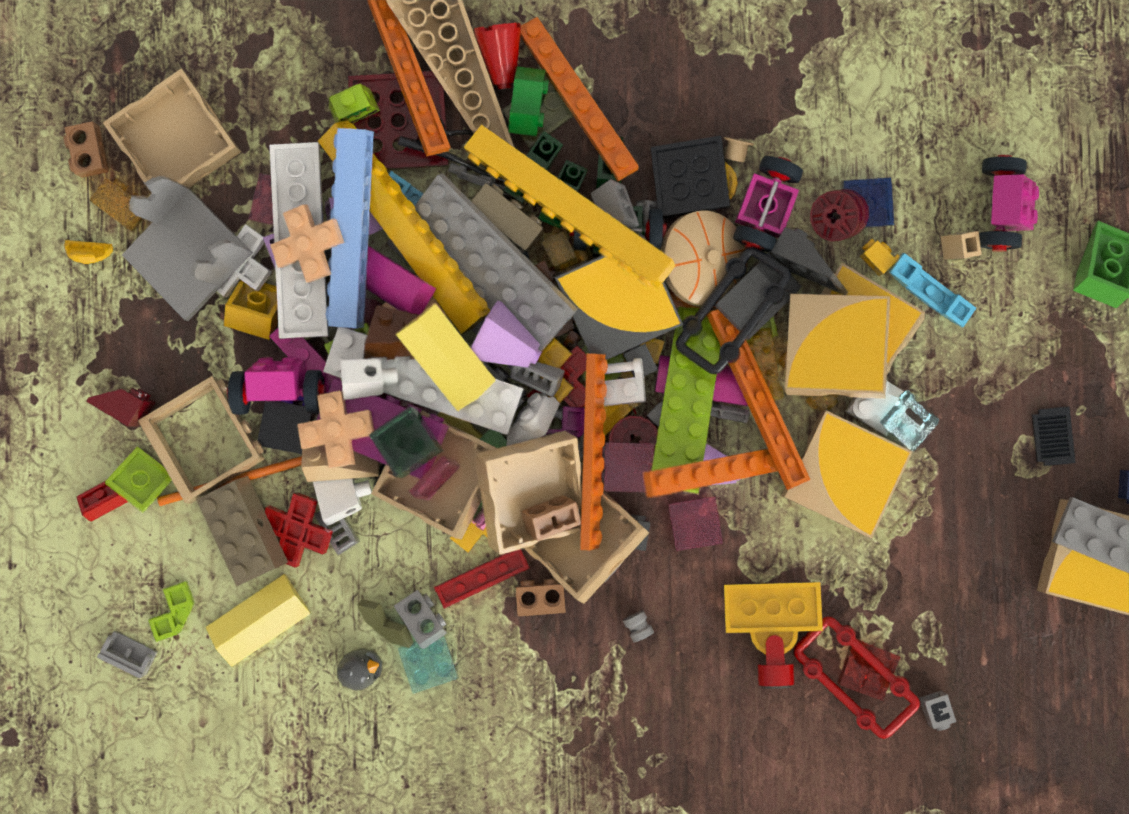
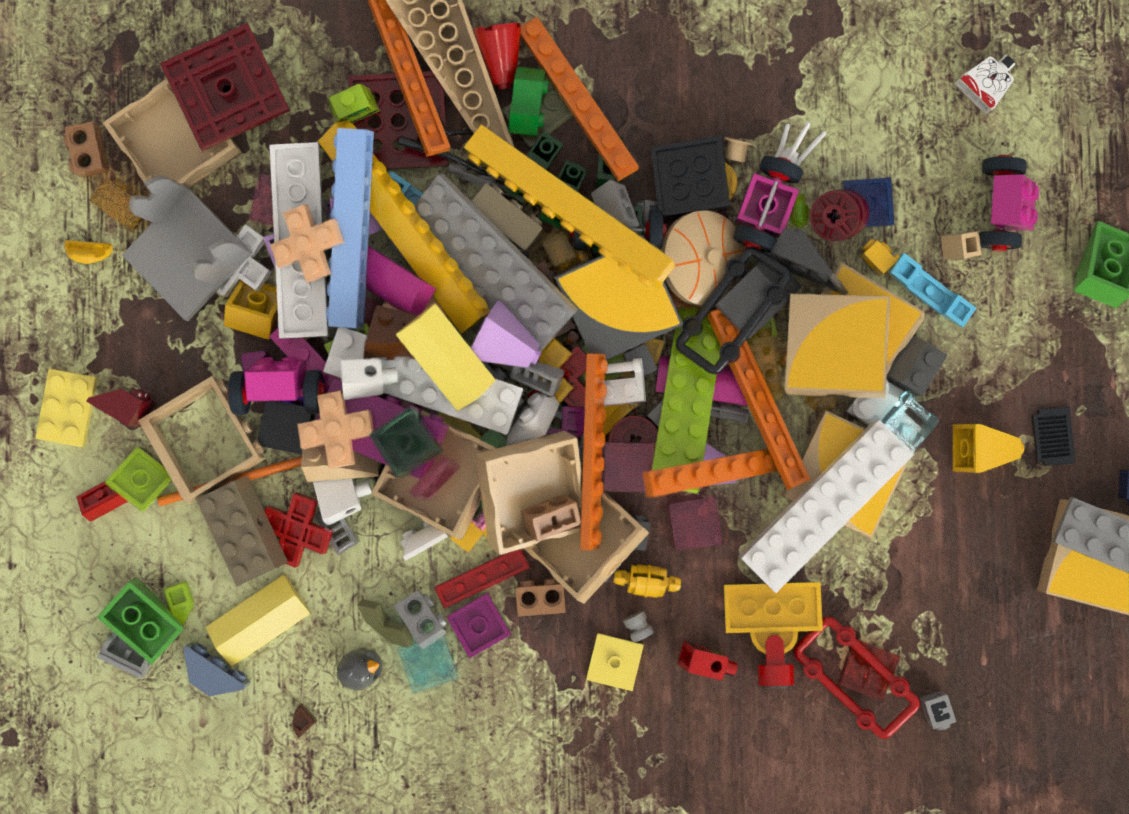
(64, 408): none -> light yellow plate
(141, 620): none -> bright green slope
(211, 672): none -> sand blue slope
(224, 87): none -> dark red piece
(252, 357): none -> magenta slope
(302, 720): none -> reddish brown tile
(418, 541): none -> white slope
(478, 625): none -> magenta plate
(614, 661): none -> light yellow plate
(647, 580): none -> yellow piece
(705, 661): none -> red torso
(790, 153): none -> white plant
(800, 212): none -> clear neon green cylinder
(826, 505): none -> white brick
(916, 366): none -> dark grey slope
(983, 448): none -> yellow slope
(987, 82): none -> torso

